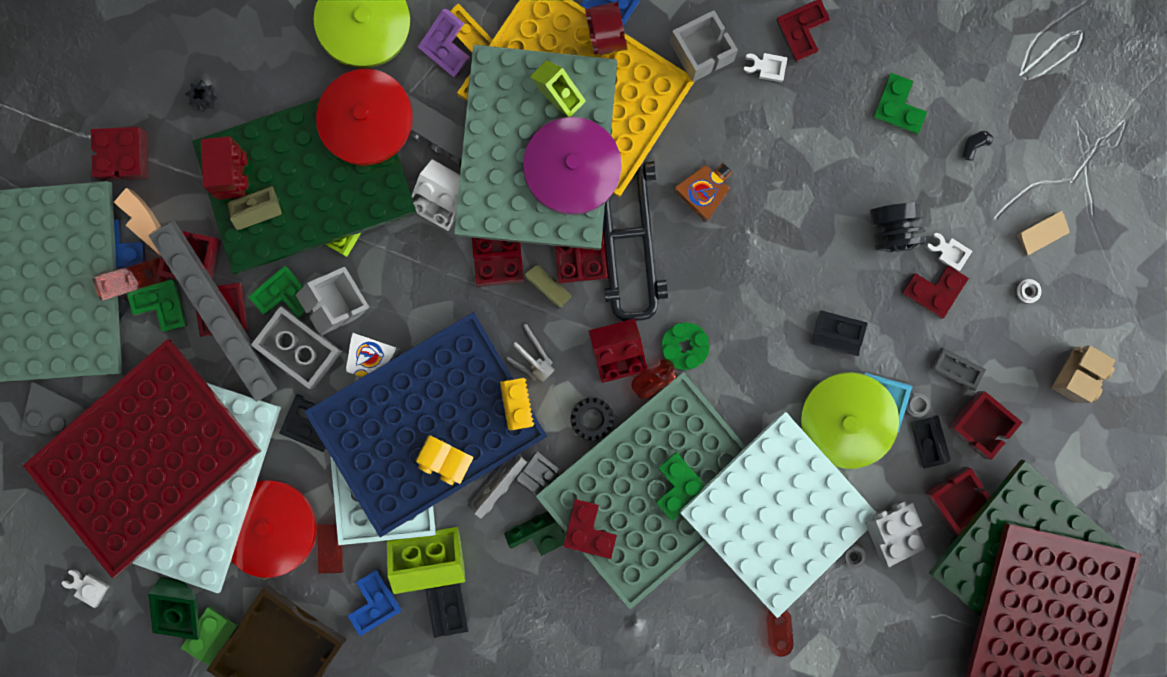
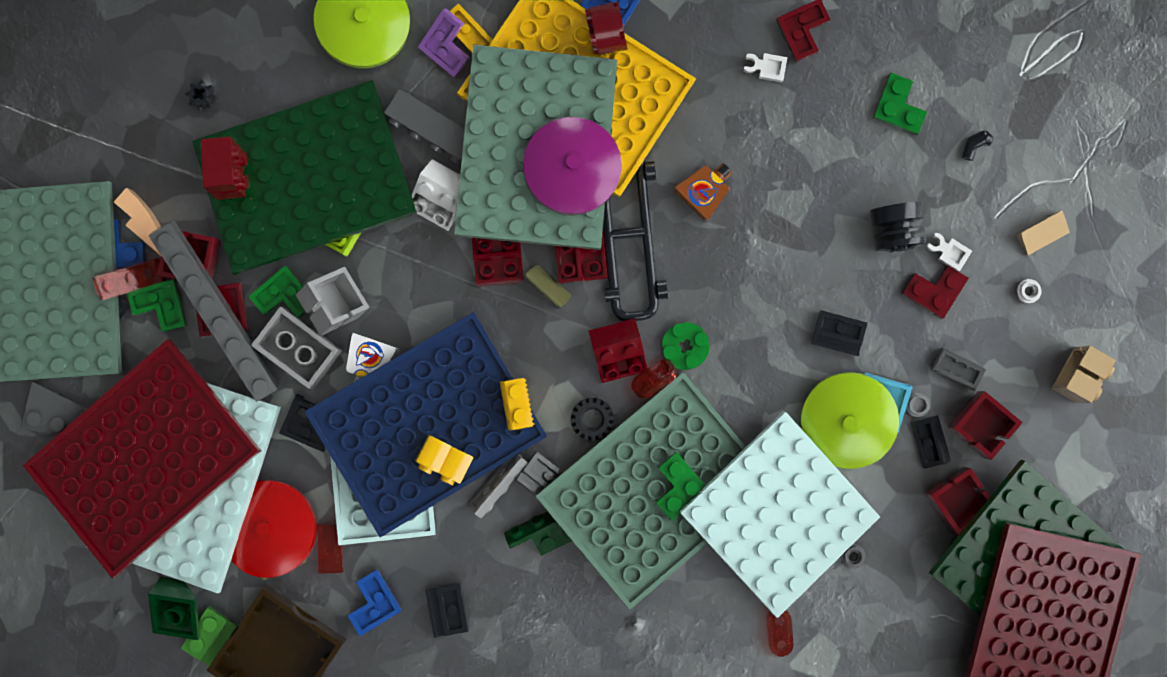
(88, 589): white plate -> none
(119, 151): dark red piece -> none
(254, 208): olive slope -> none
(364, 117): red dish -> none
(425, 561): lime slope -> none
(540, 369): light grey plant -> none
(558, 88): lime slope -> none
(582, 536): dark red plate -> none
(699, 47): light grey piece -> none
(896, 533): light grey plate -> none

